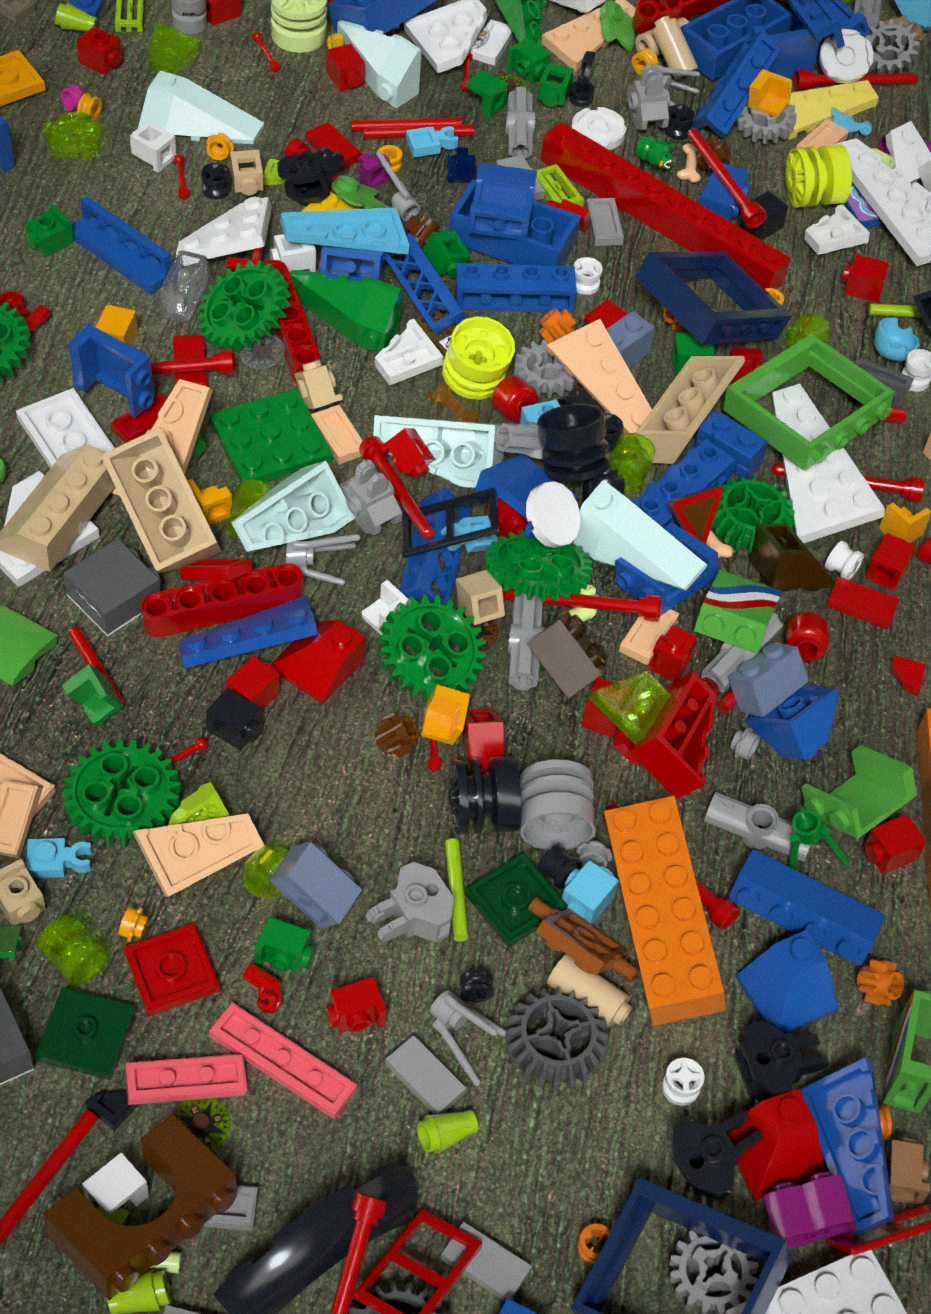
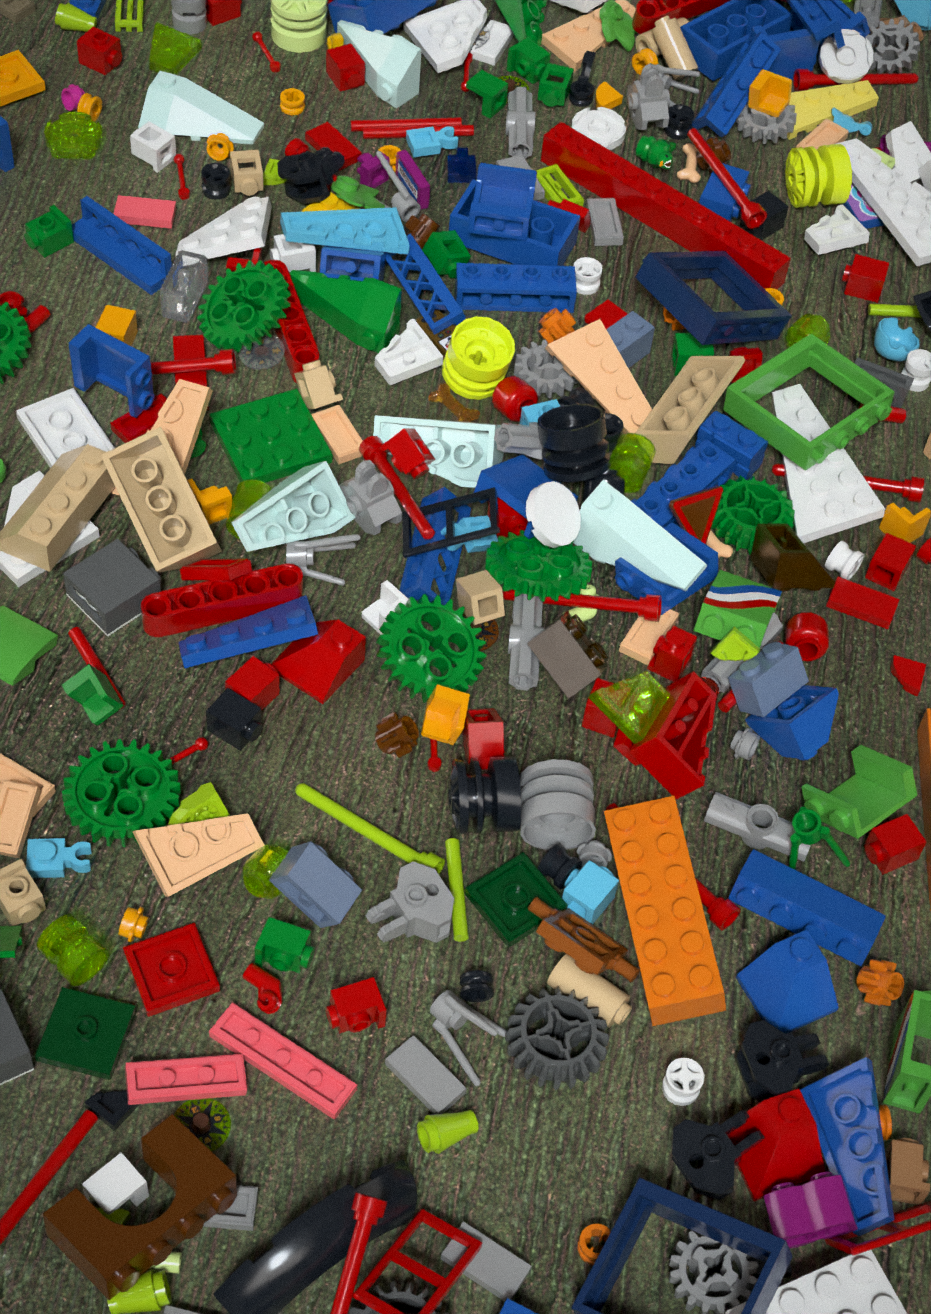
(145, 211): none -> coral tile
(292, 101): none -> light orange bush
(367, 829): none -> lime piece
(412, 178): none -> magenta tile
(607, 96): none -> light orange tile
(735, 647): none -> lime tile

